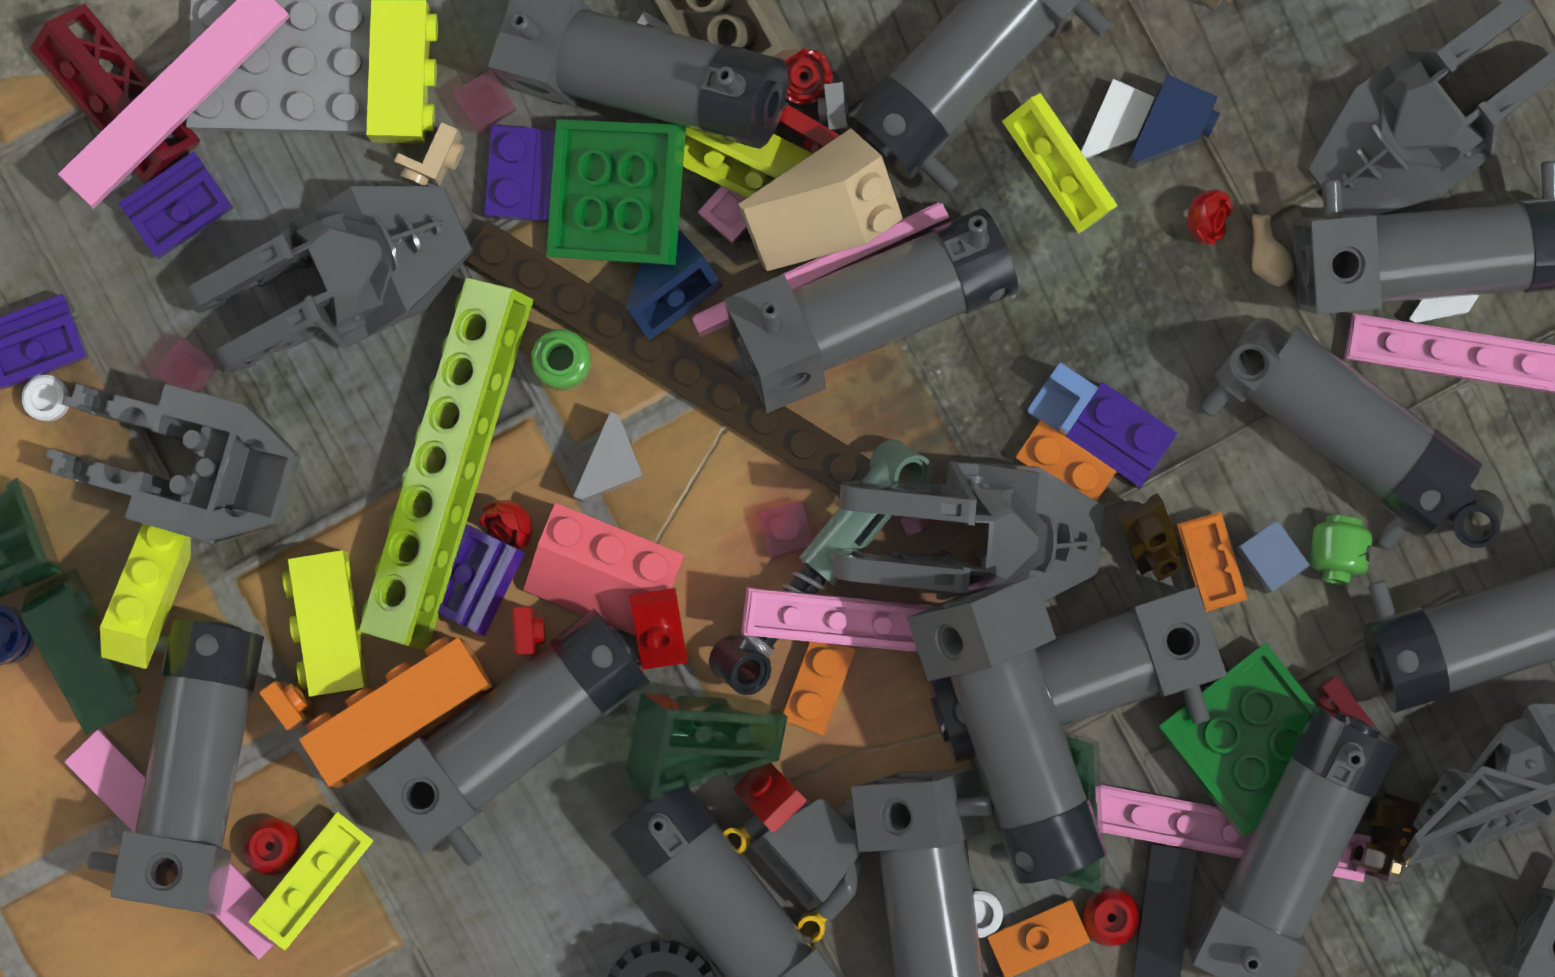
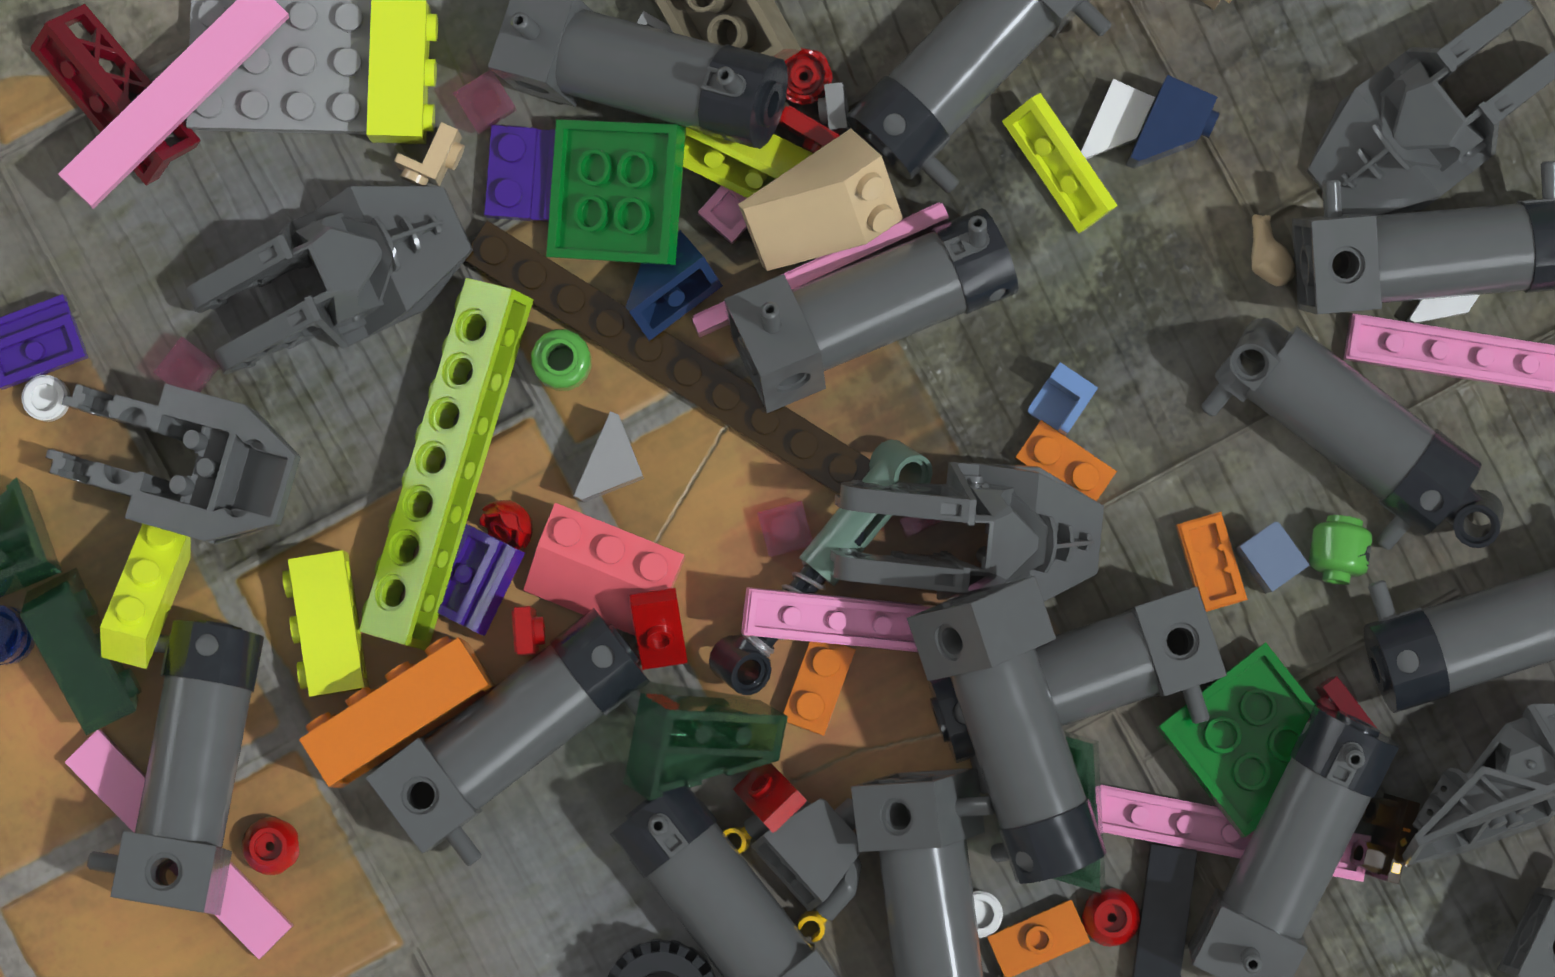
(175, 205): dark purple plate -> none
(288, 704): orange plate -> none
(310, 881): neon yellow plate -> none
(1121, 435): dark purple plate -> none
(1151, 538): dark brown hips -> none
(1208, 216): red plate -> none

